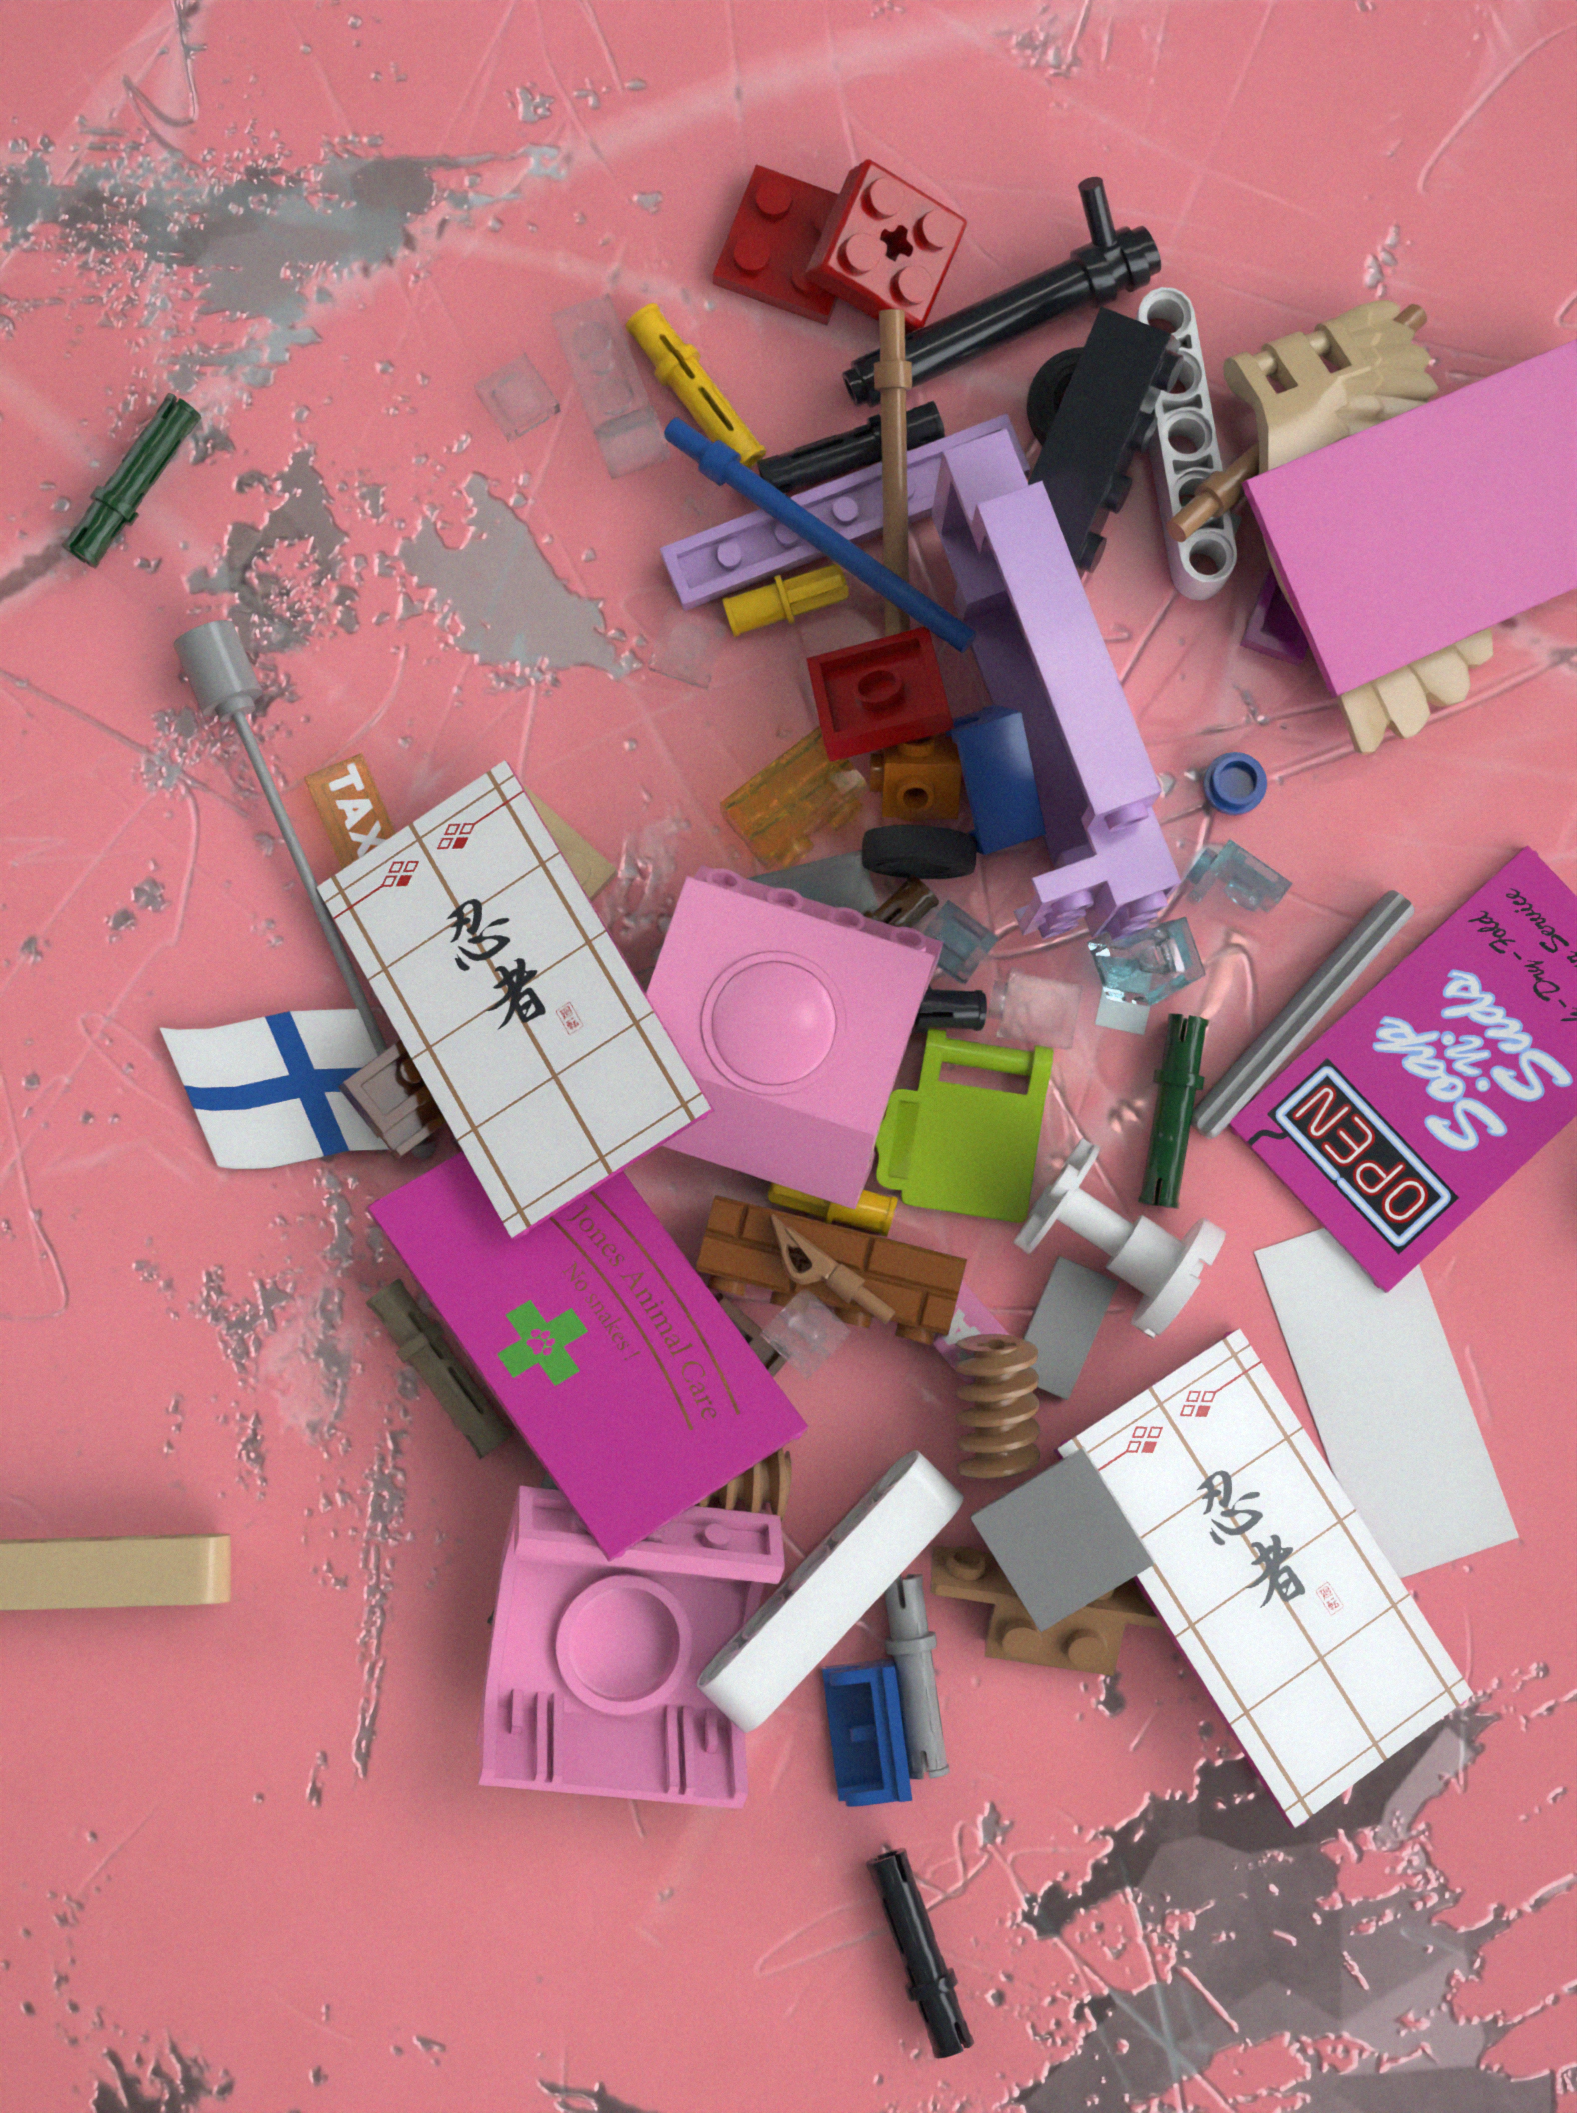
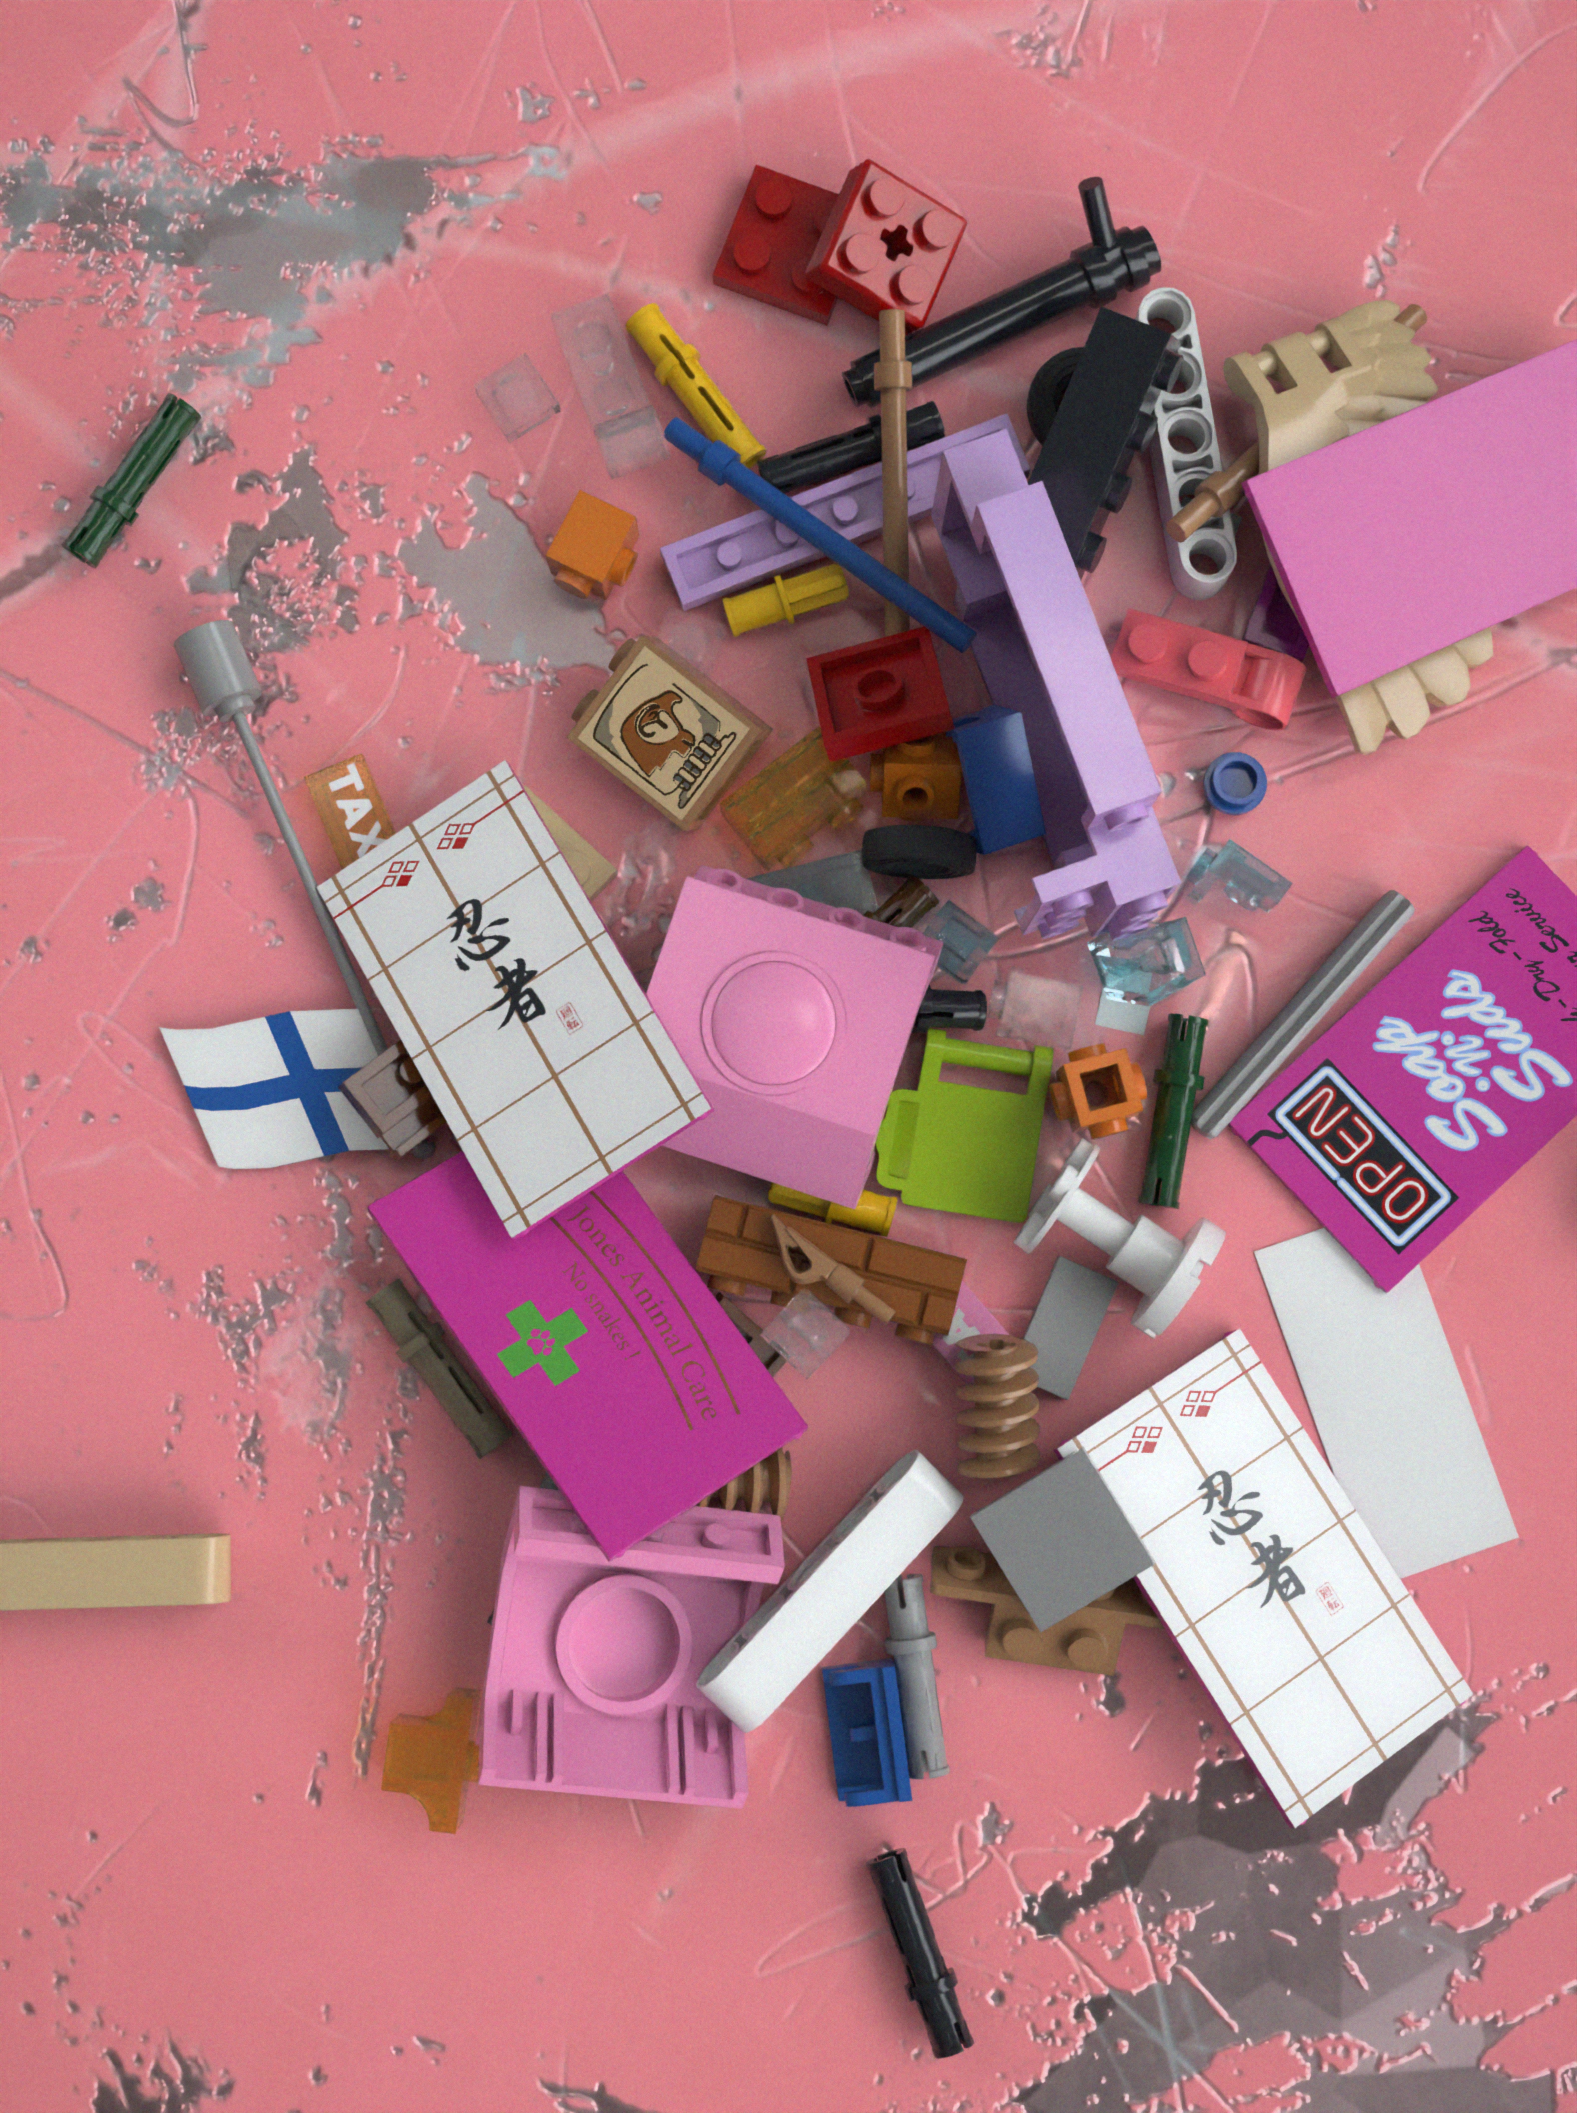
(436, 1758): none -> clear yellow brick
(593, 548): none -> orange brick
(667, 731): none -> brick
(1118, 1077): none -> orange brick
(1209, 667): none -> coral plate

